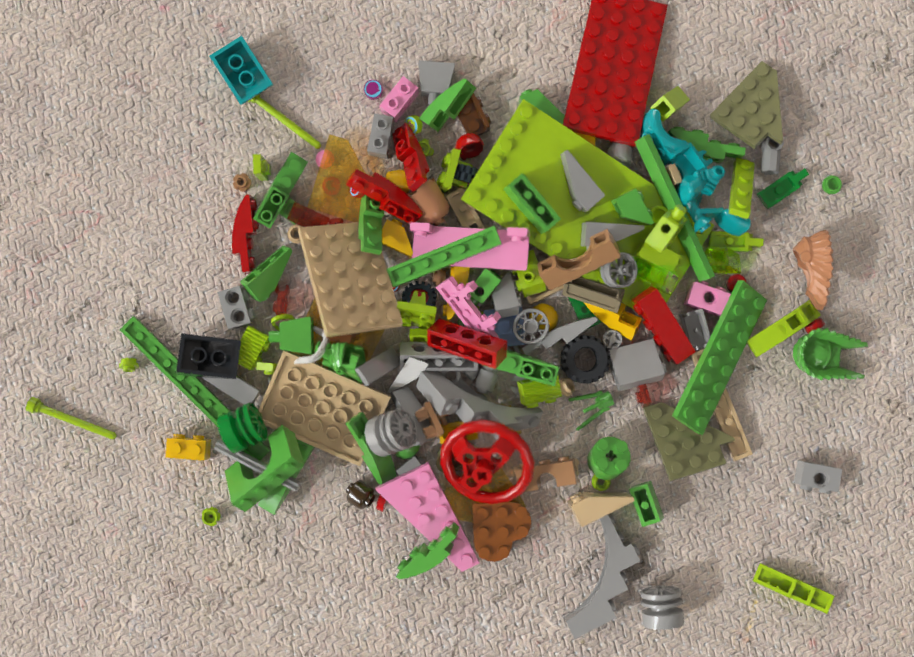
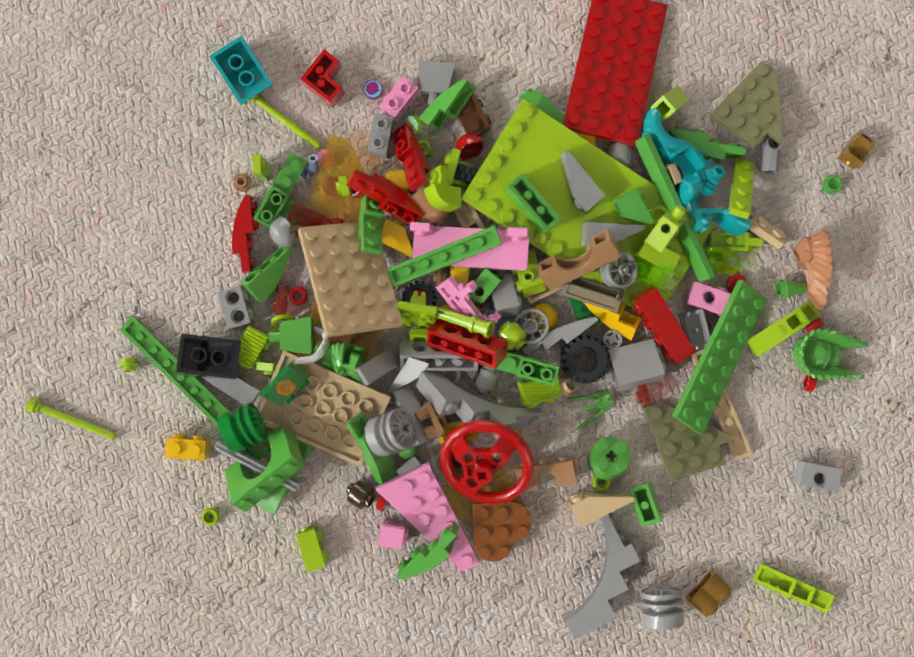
(280, 232): none -> light grey hair
(286, 383): none -> green slope
(292, 295): none -> red plate
(311, 167): none -> sand blue arm
(311, 548): none -> lime brick
(319, 78): none -> red brick
(341, 186): none -> lime plate
(393, 534): none -> bright pink brick
(439, 193): none -> lime brick
(473, 323): none -> lime pin
(513, 334): none -> lime head
(709, 593): none -> pearl gold brick
(766, 231): none -> tan plate
(781, 188): green hinge -> none
(789, 288): none -> bright green cone
(809, 383): none -> red tile
(856, 150): none -> pearl gold brick

